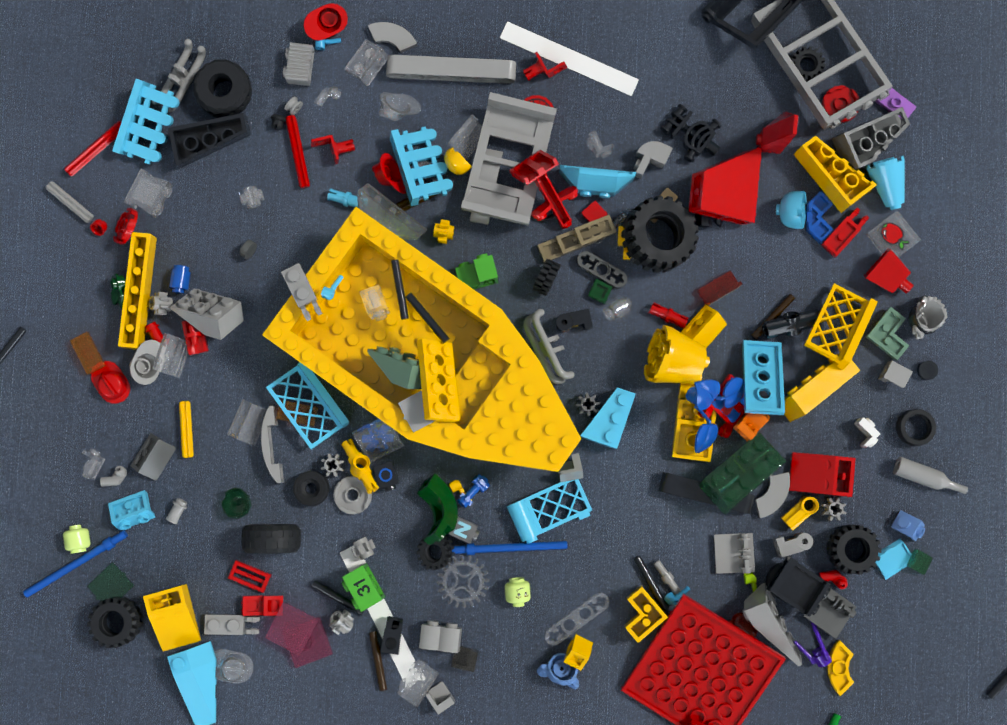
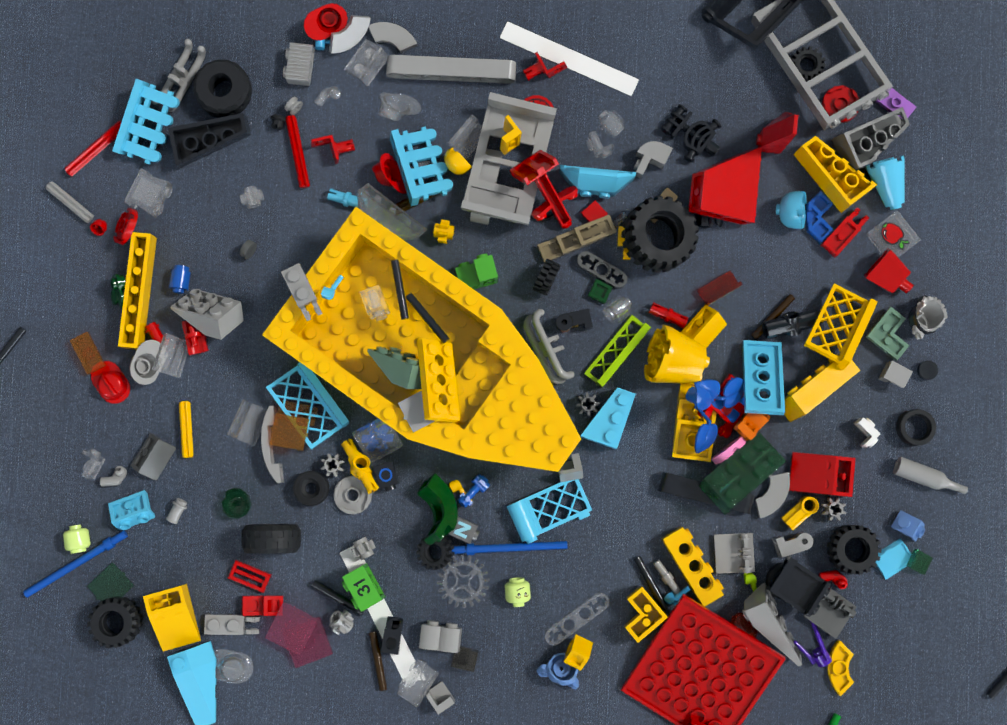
(160, 303): light grey gear -> none
(289, 431): none -> clear orange piece
(350, 35): none -> tile
(512, 138): none -> yellow panel
(611, 123): none -> clear head
(622, 356): none -> lime fence
(713, 589): none -> yellow brick
(728, 450): none -> bright pink tile

